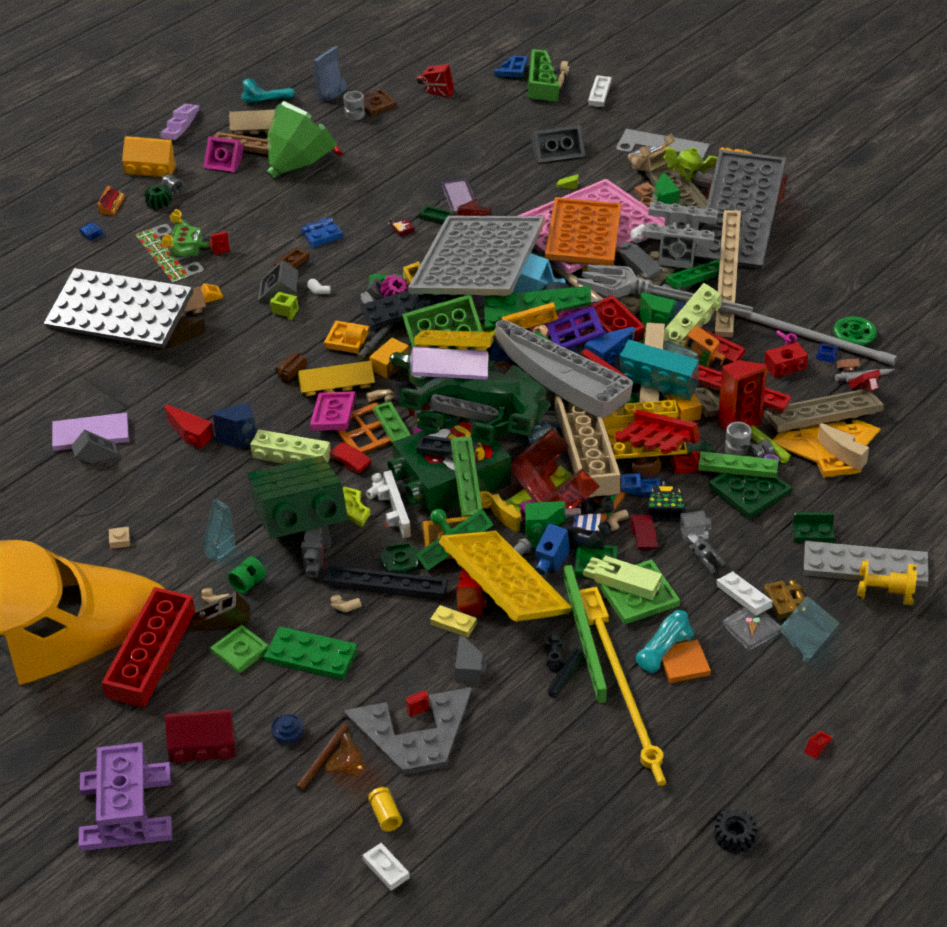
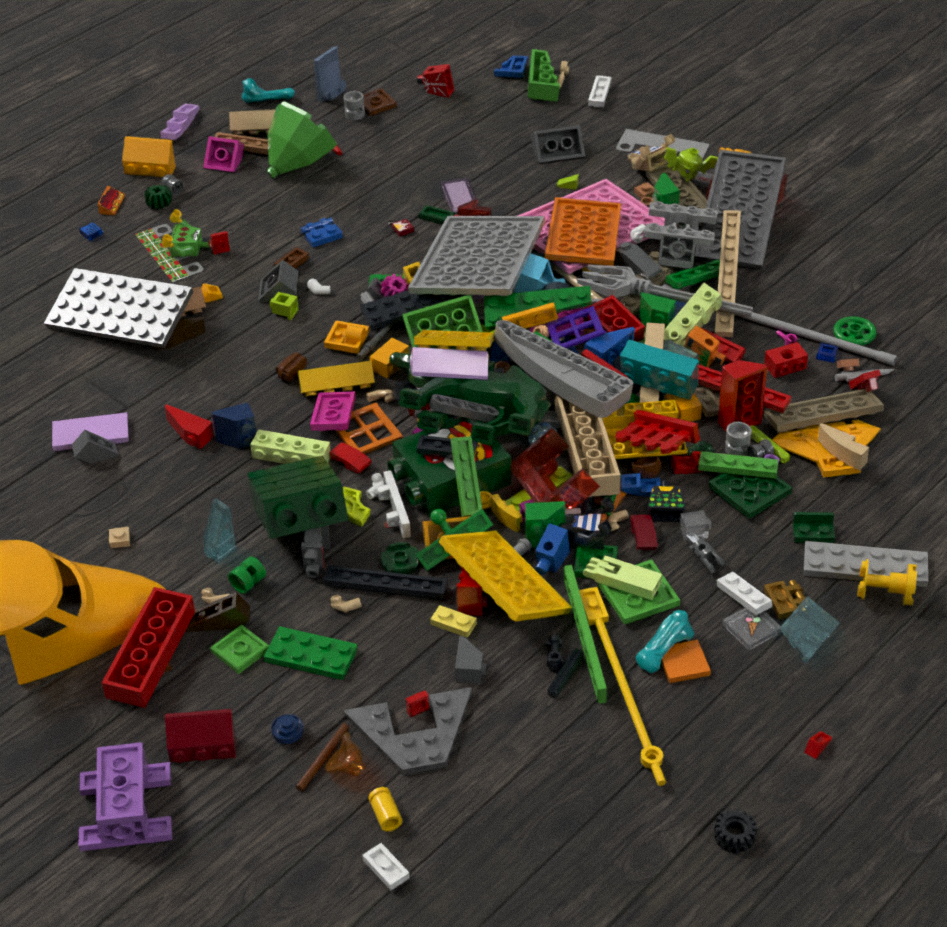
(391, 421): bright green plate -> none

